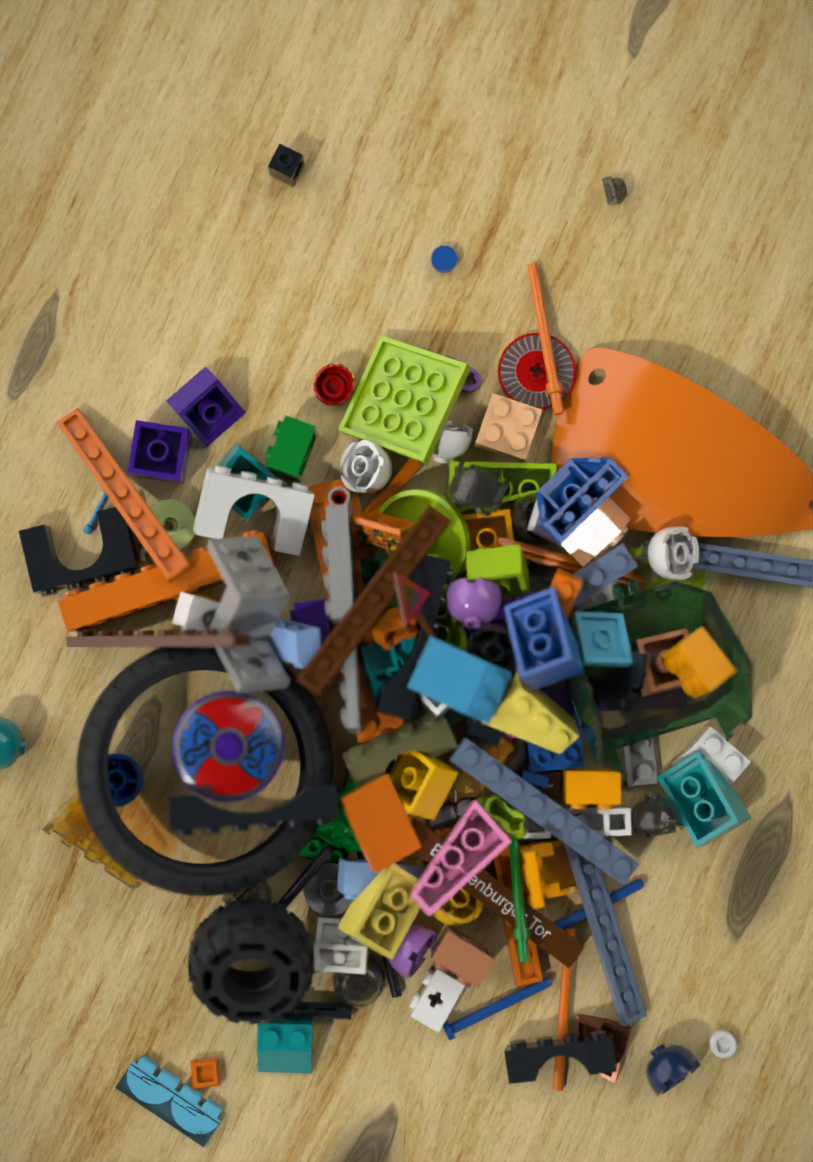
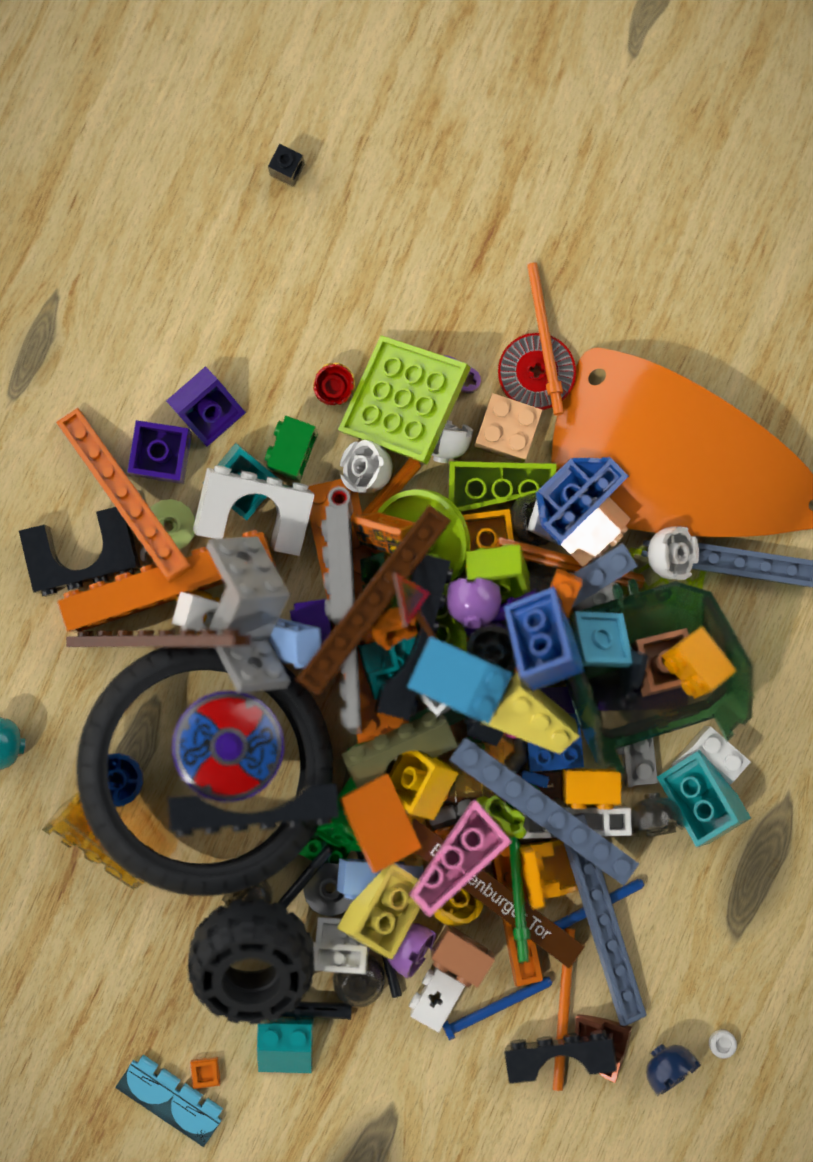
(88, 528): dark azure hinge -> none
(444, 259): blue tile -> none
(478, 488): clear smoke brick -> none
(614, 189): clear smoke plate -> none

